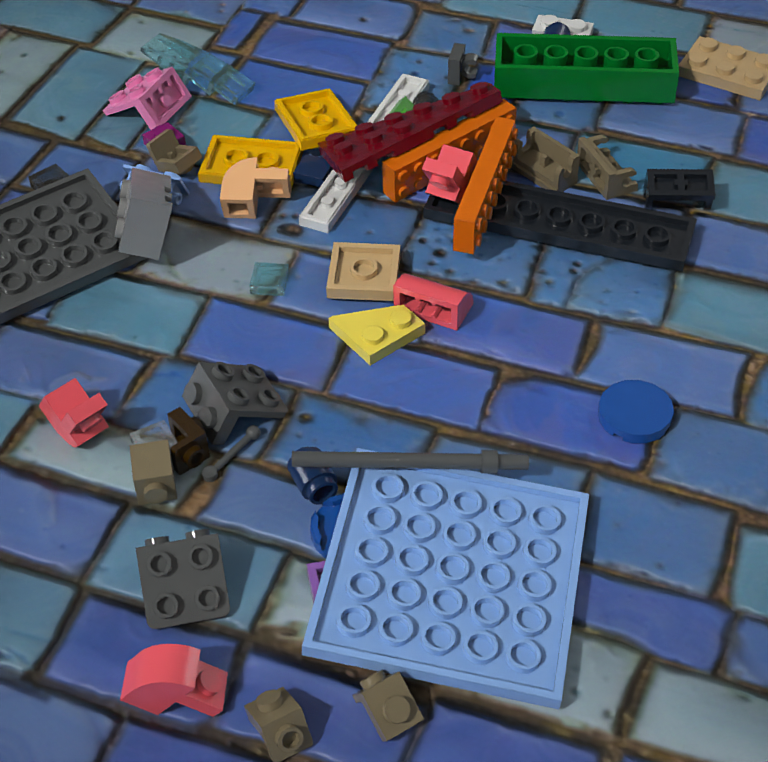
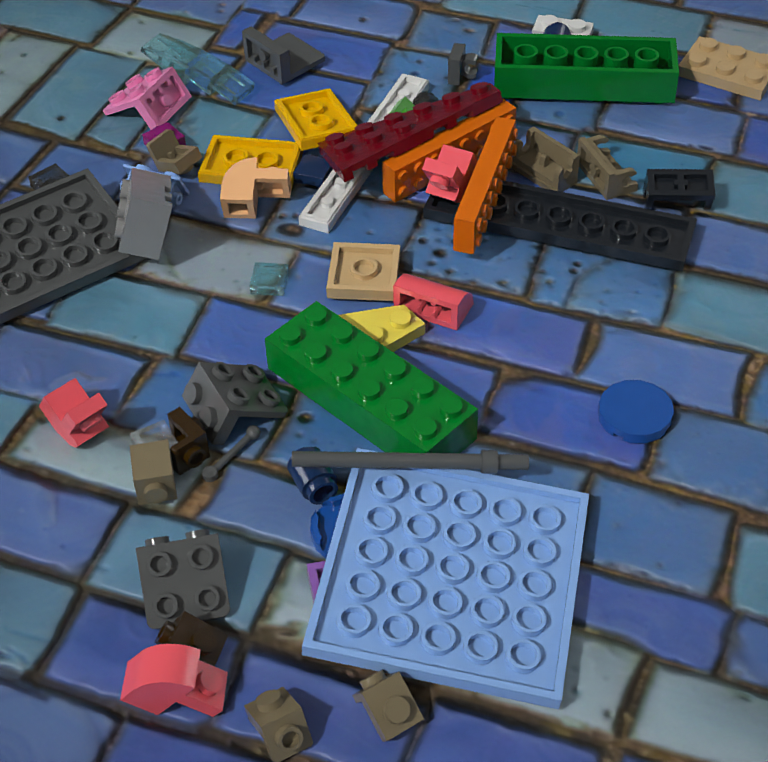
(195, 633): none -> dark brown bracket
(279, 58): none -> dark grey bracket
(369, 385): none -> green brick

